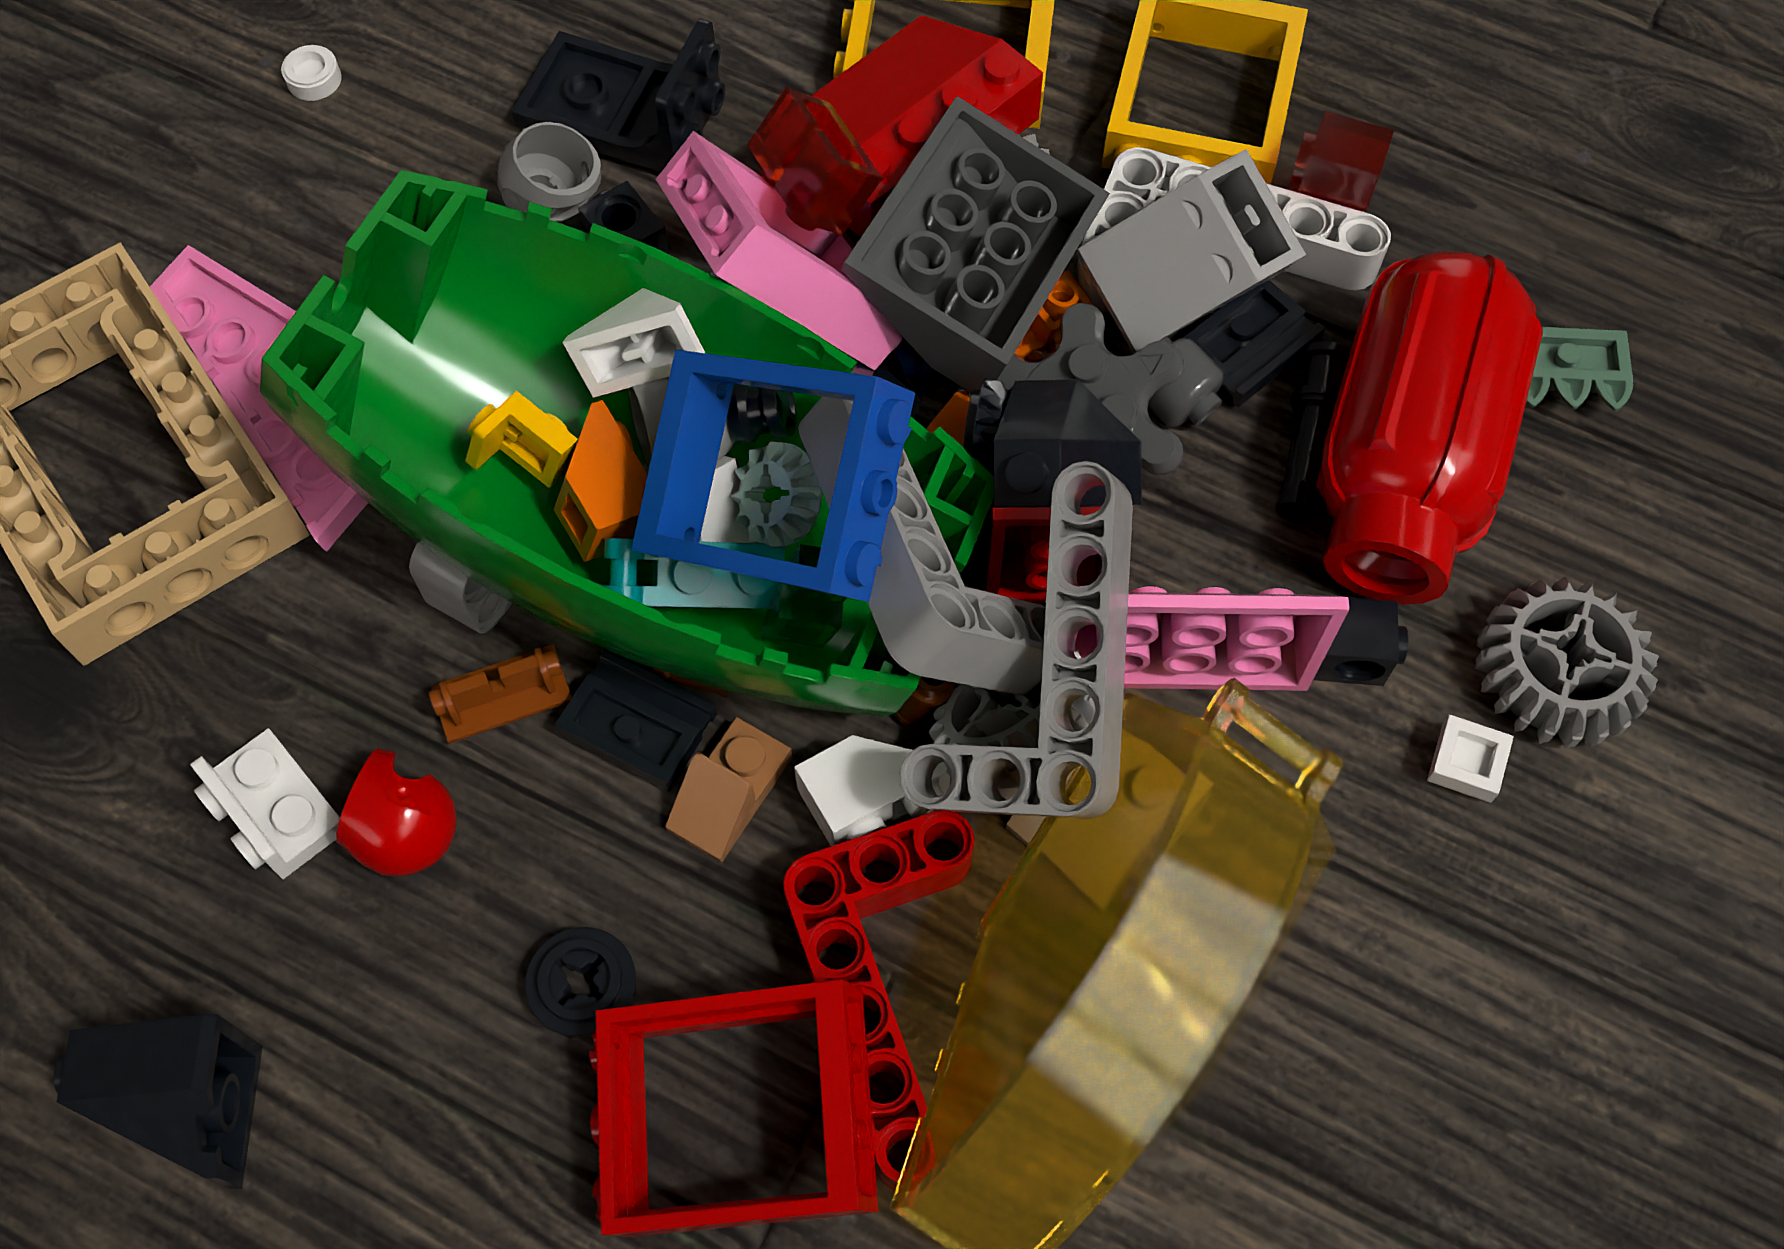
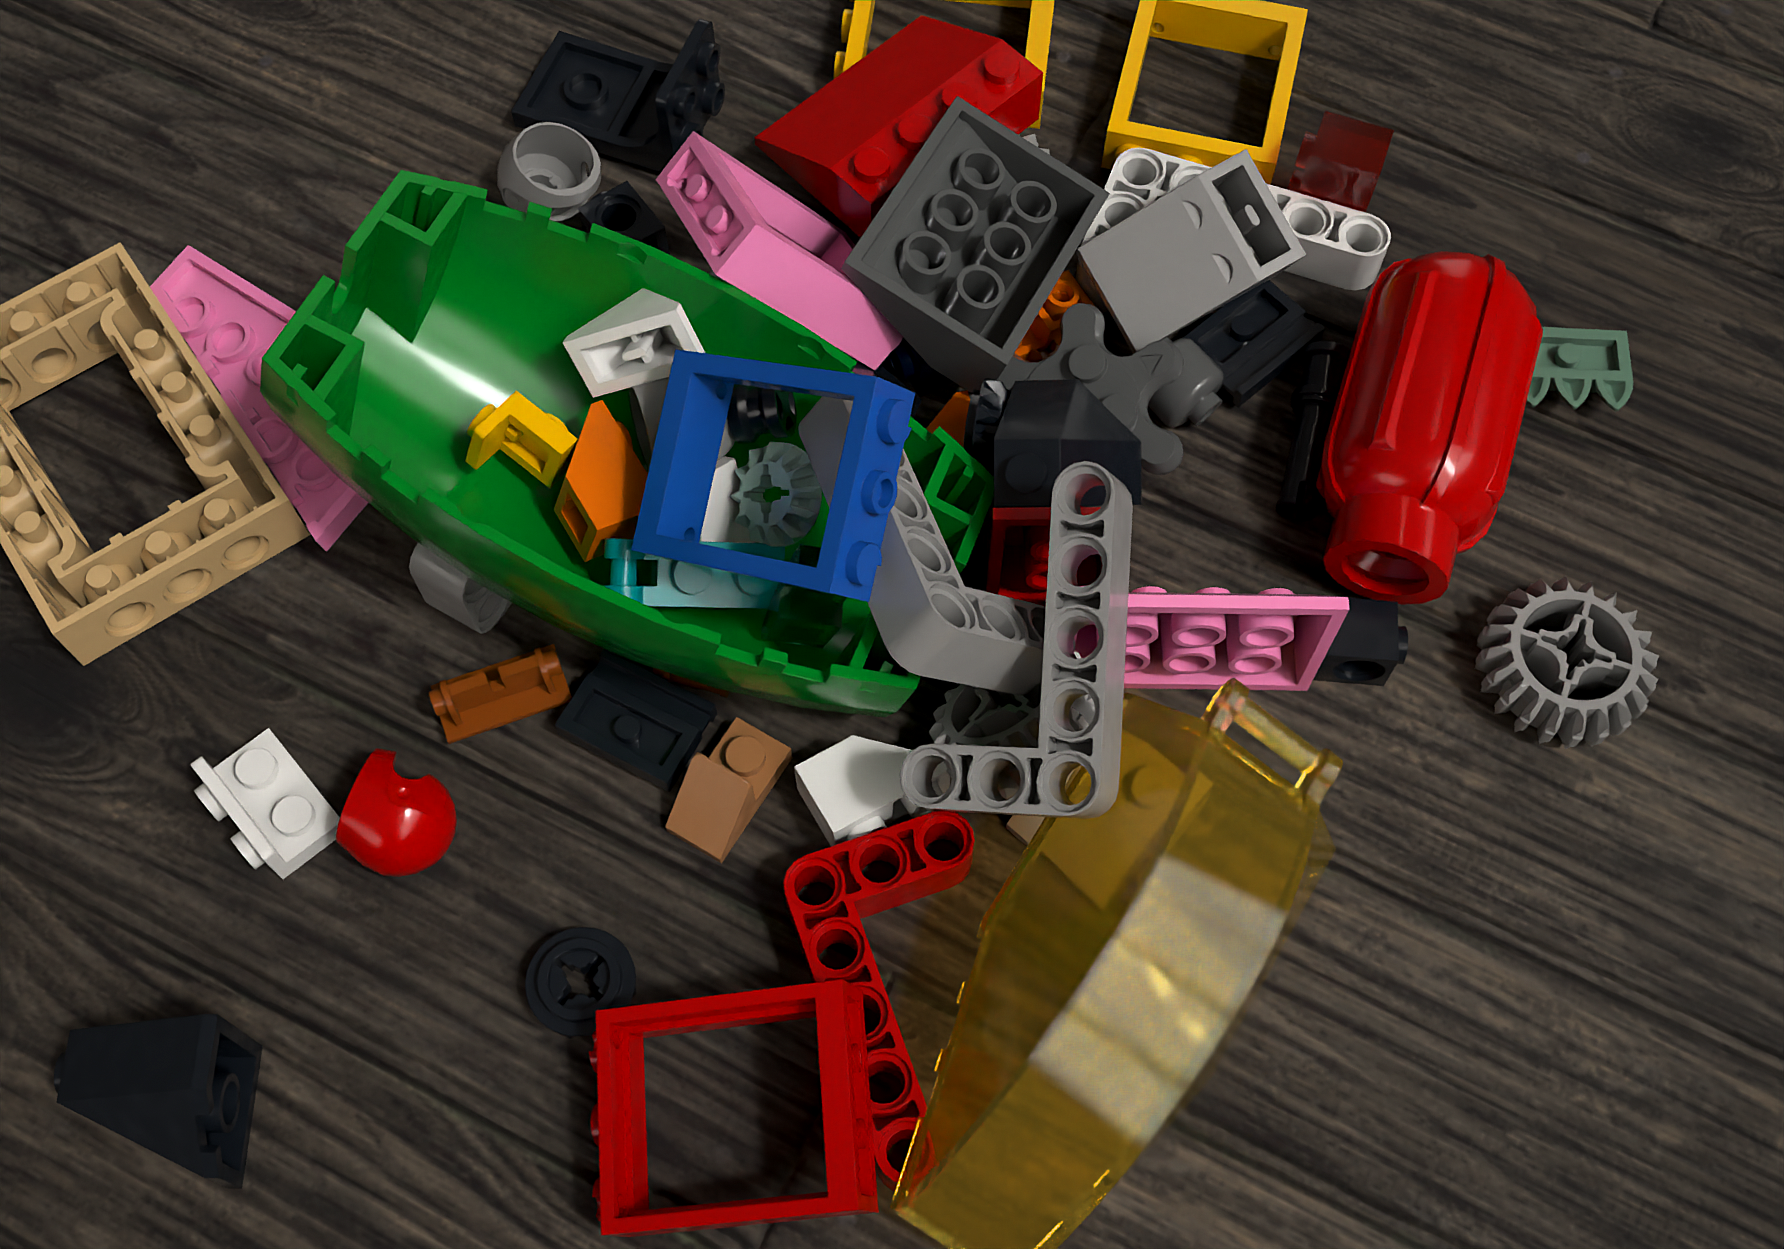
(311, 72): white tile -> none
(813, 162): clear red piece -> none
(923, 701): reddish brown pin -> none
(1470, 758): white plate -> none

